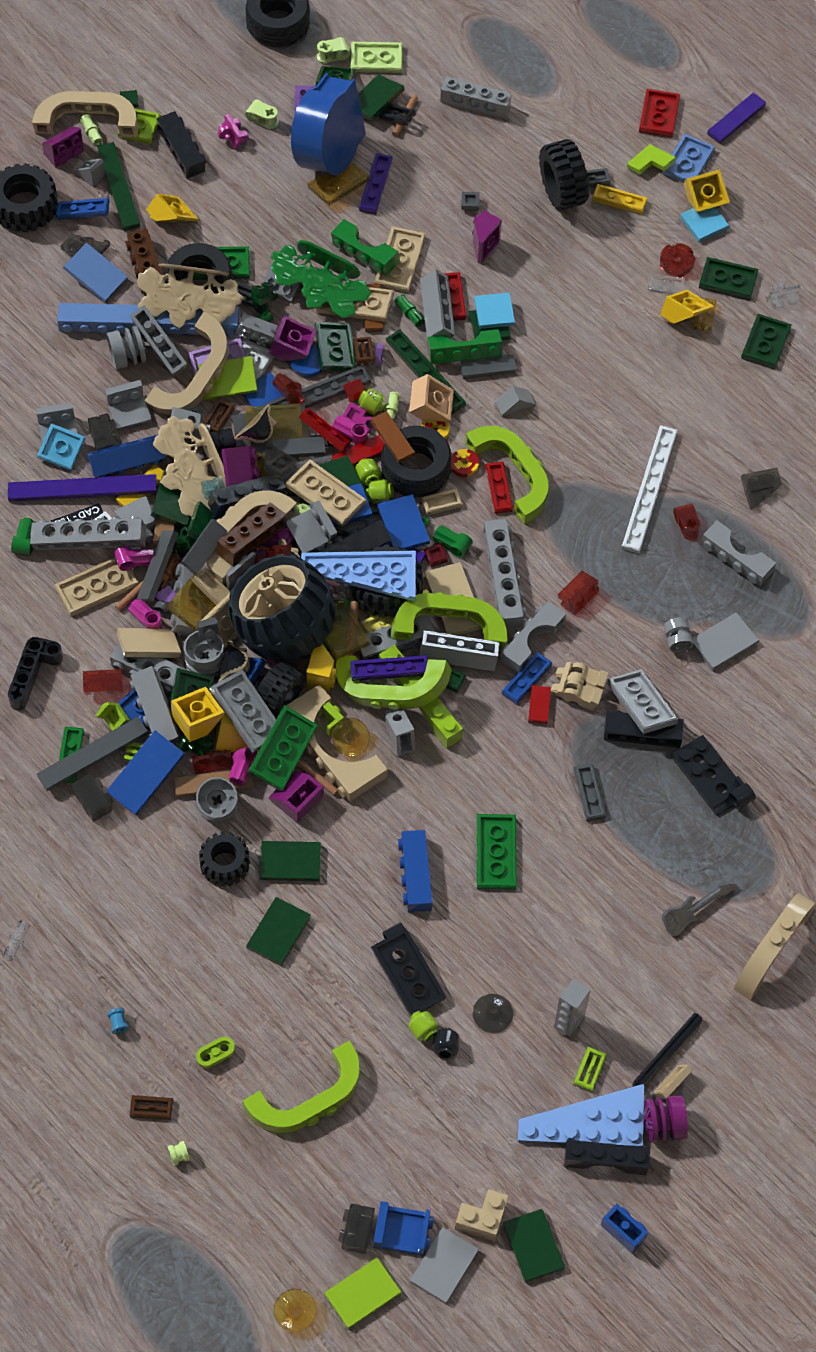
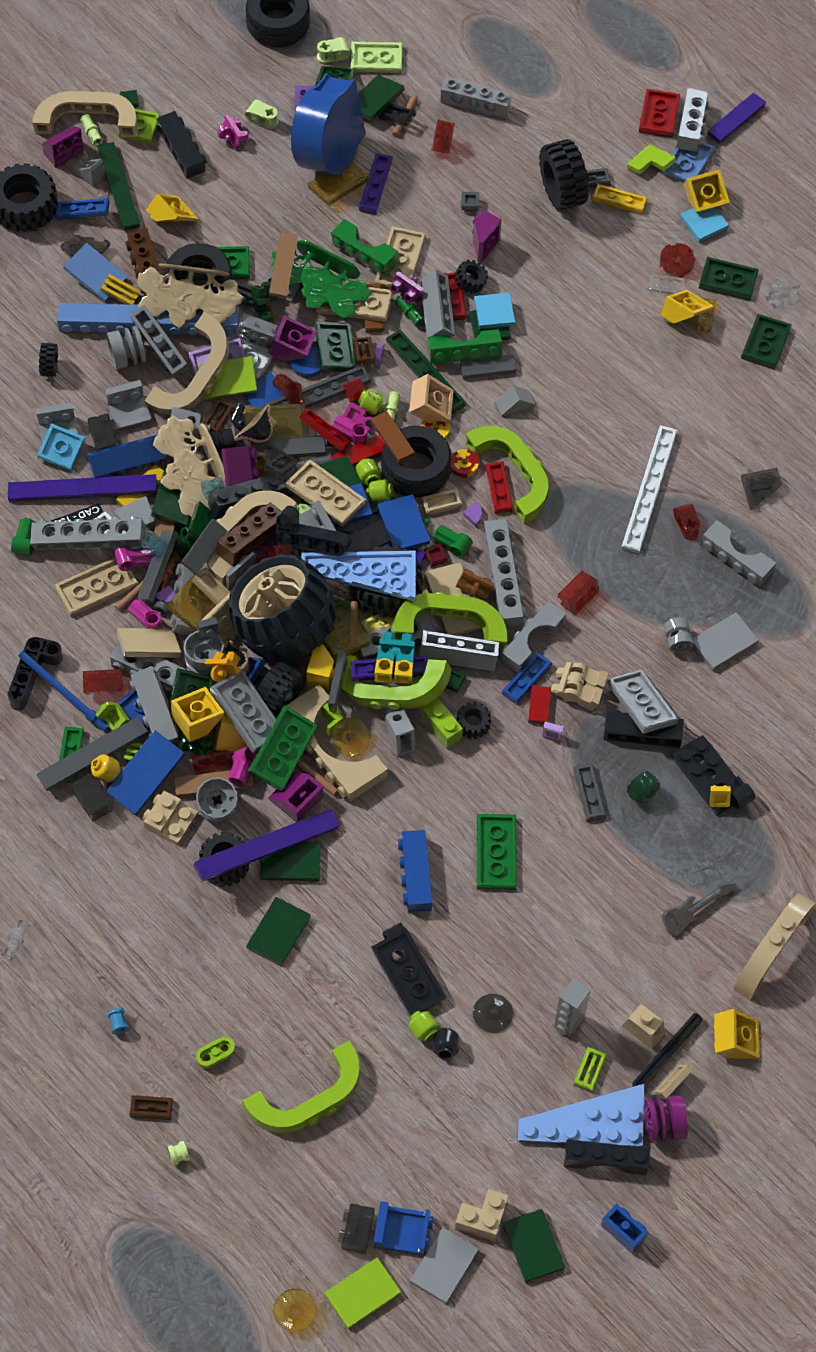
(48, 359): none -> black tyre
(90, 714): none -> blue bar
(105, 768): none -> yellow head
(131, 292): none -> yellow tile
(156, 544): none -> clear light blue wheel
(169, 817): none -> tan plate
(223, 665): none -> light orange hips
(237, 418): none -> black arm
(266, 845): none -> dark purple tile
(283, 265): none -> medium nougat tile
(309, 537): none -> black beam
(337, 681): none -> dark grey tile
(397, 652): none -> hips
(408, 286): none -> magenta hips
(443, 136): none -> clear red hips
(467, 283): none -> black tyre
(473, 513): none -> medium lavender tile
(475, 585): none -> dark orange hips
(477, 710): none -> black tyre
(553, 731): none -> lavender tile
(643, 787): none -> clear green gear
(644, 1026): none -> tan torso
(692, 118): none -> light grey brick
(720, 796): none -> yellow tile
(736, 1035): none -> yellow slope

